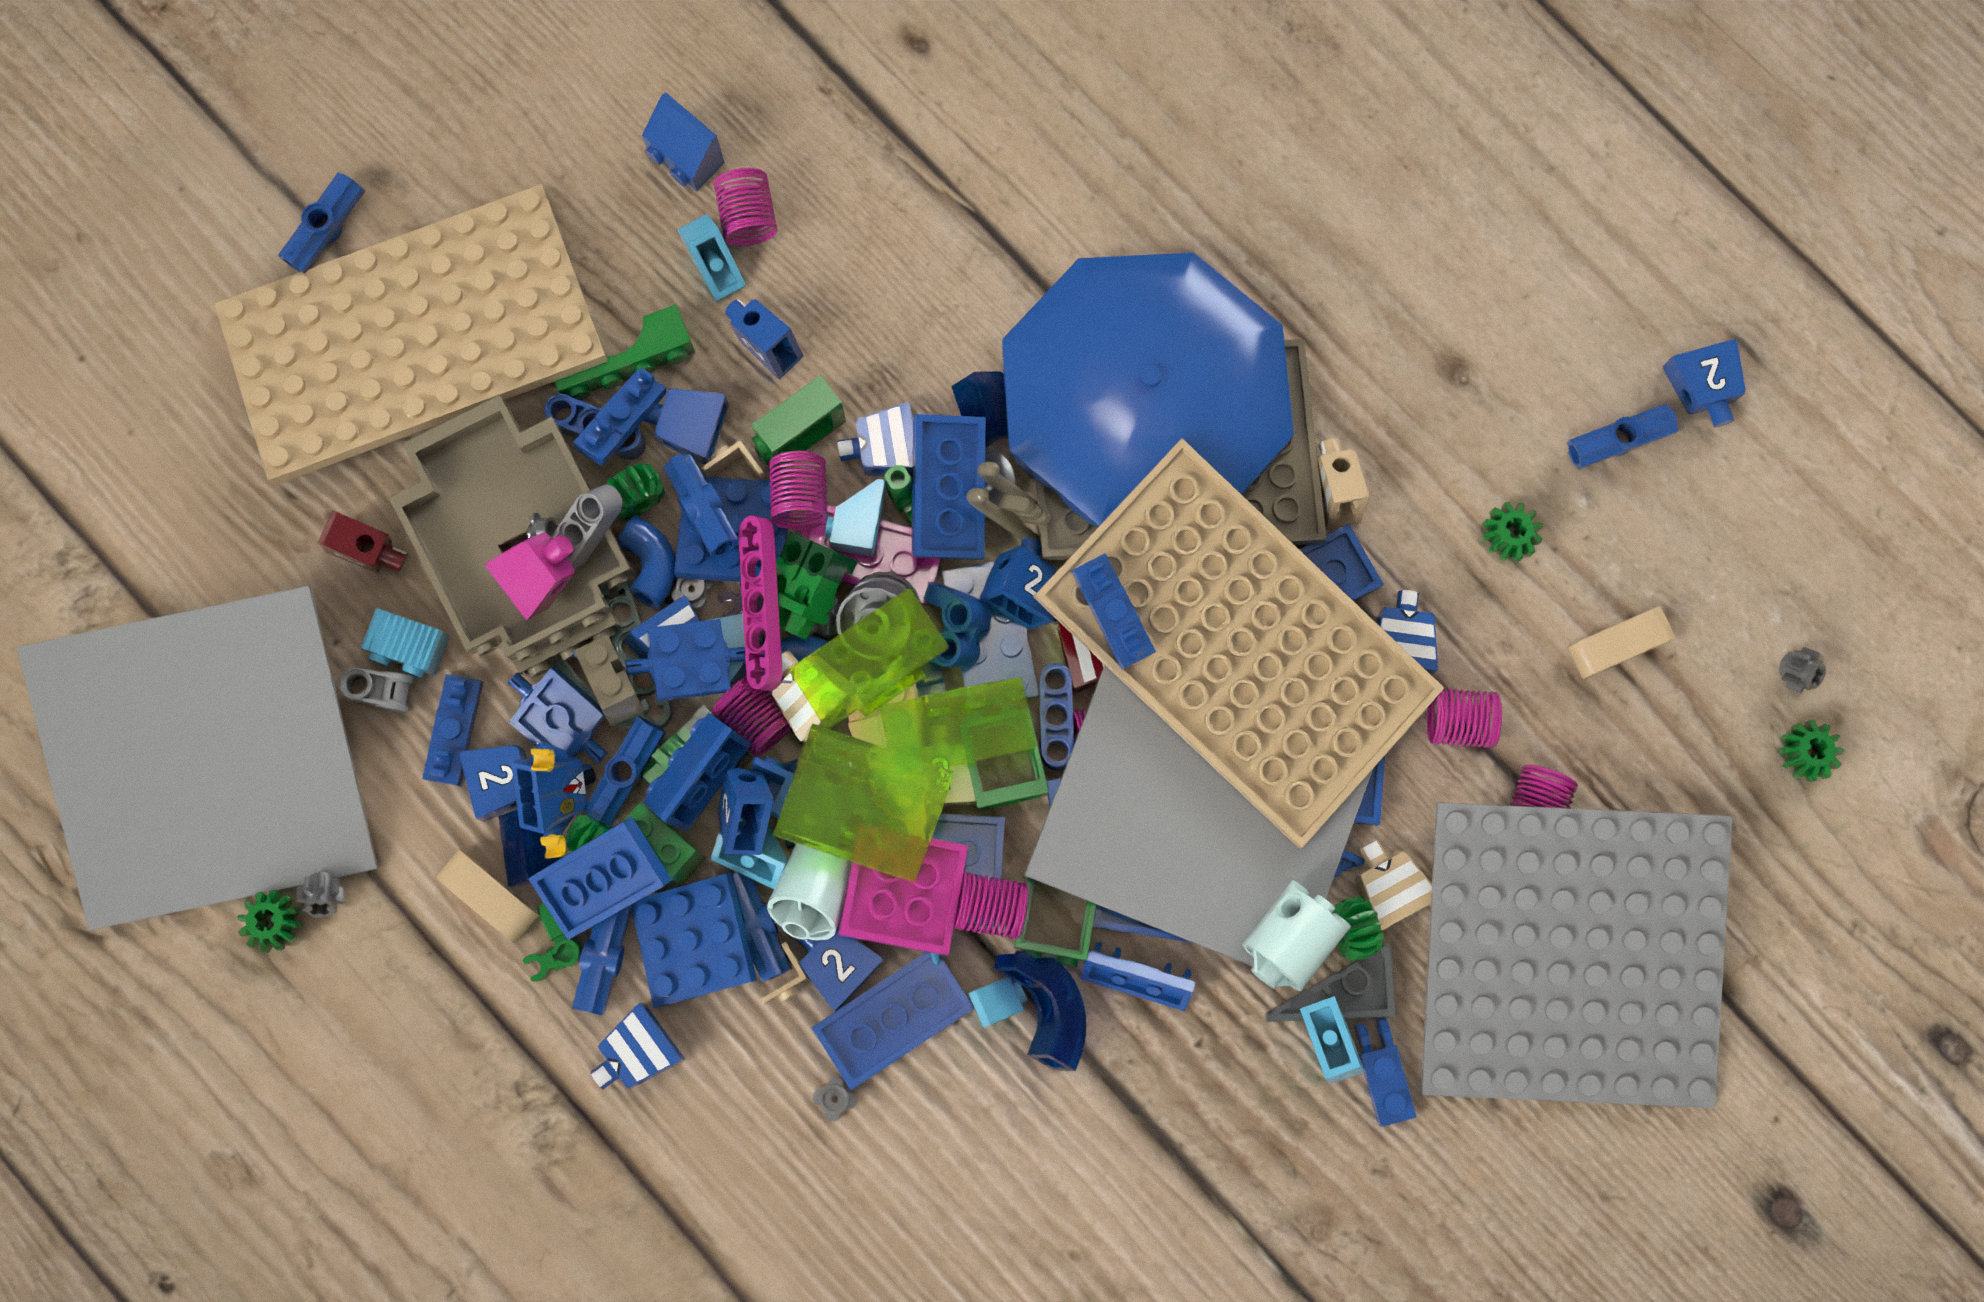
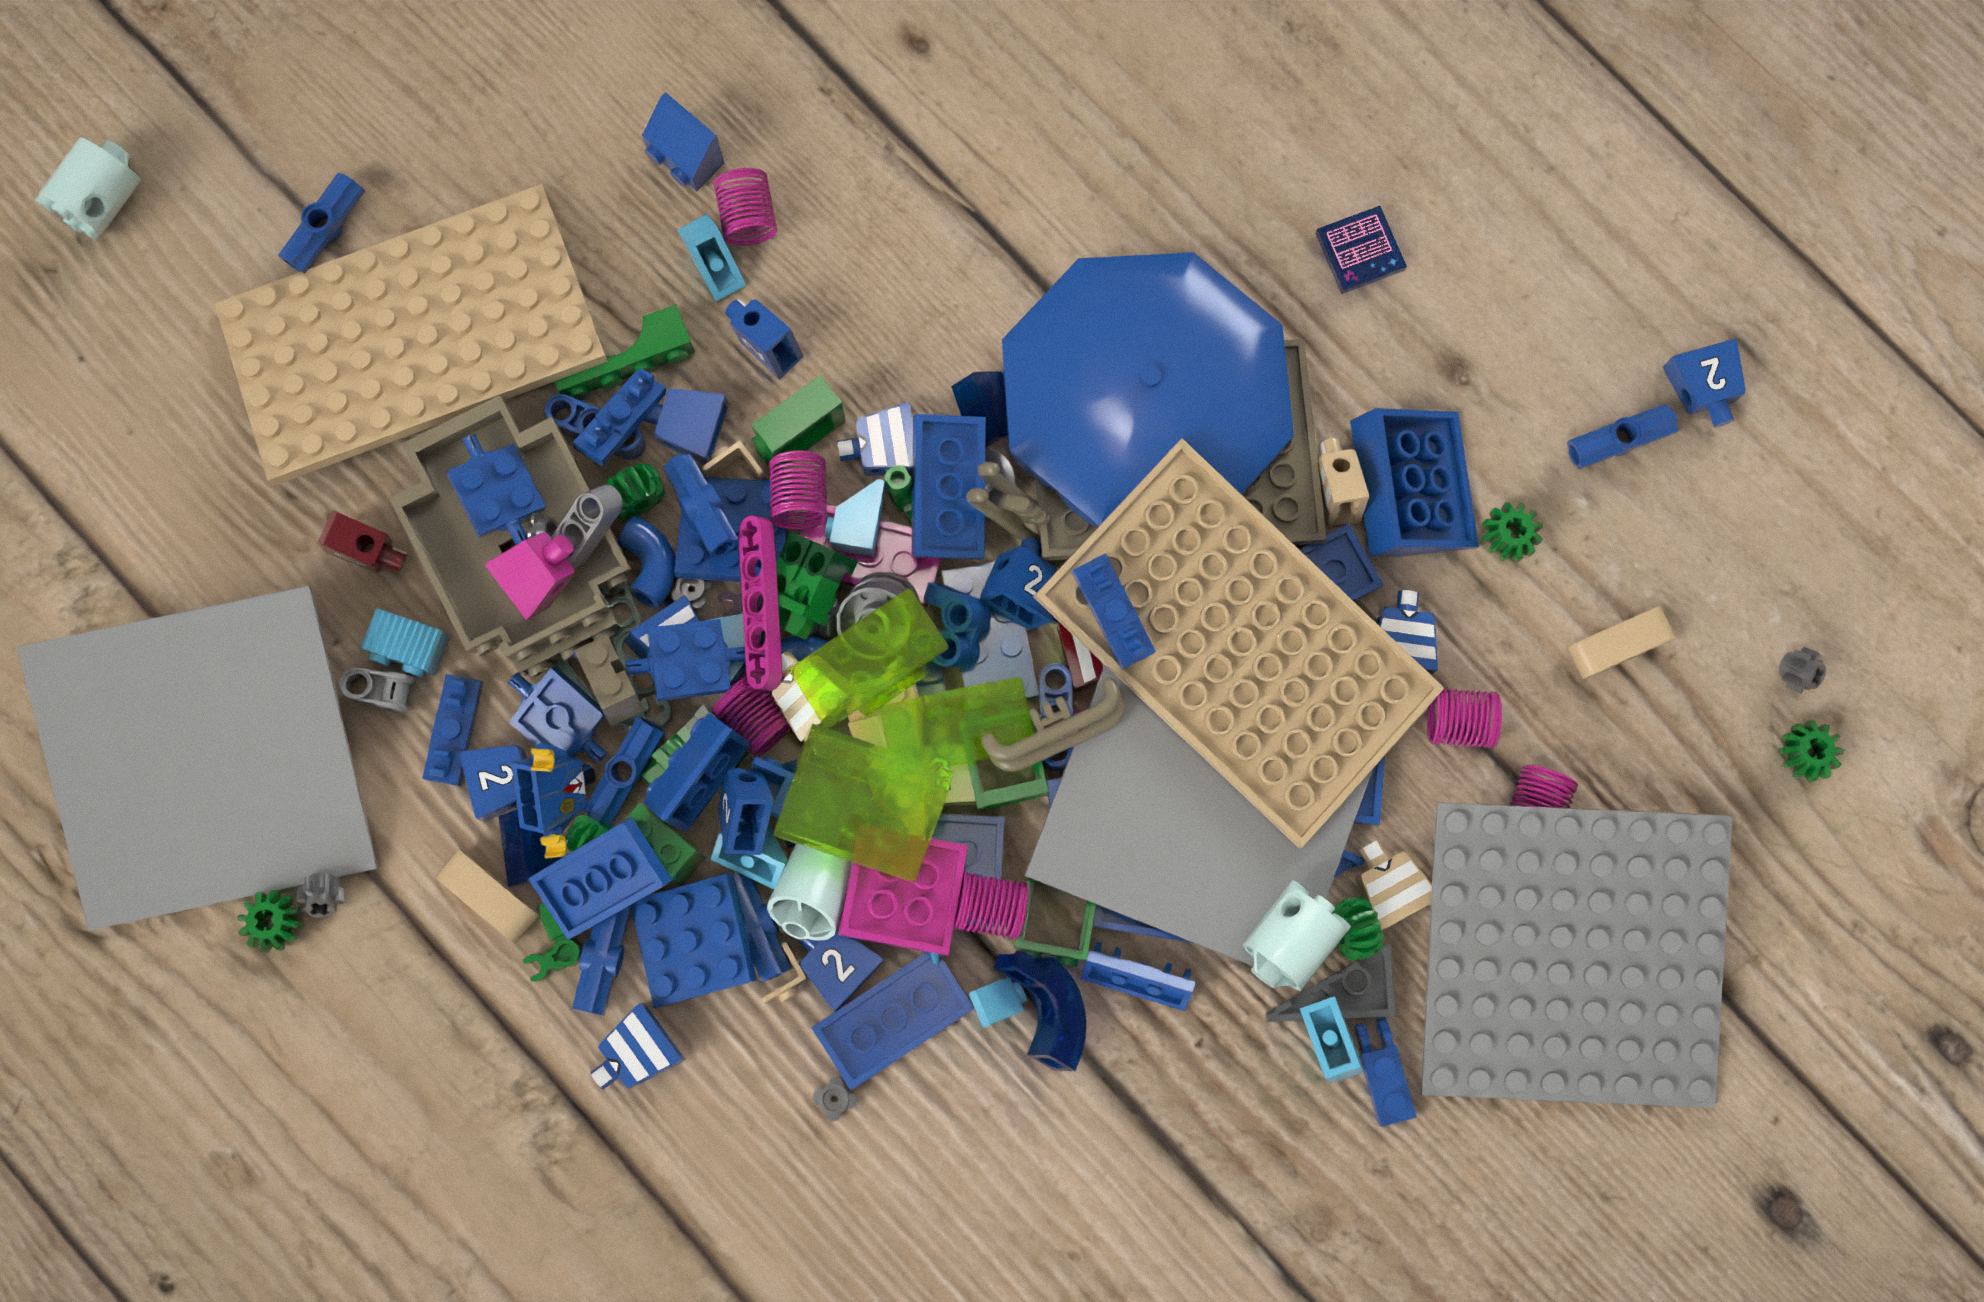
(90, 186): none -> light aqua cylinder
(495, 490): none -> blue plate
(1058, 731): none -> dark tan piece
(1360, 249): none -> clear blue tile
(1414, 482): none -> blue slope

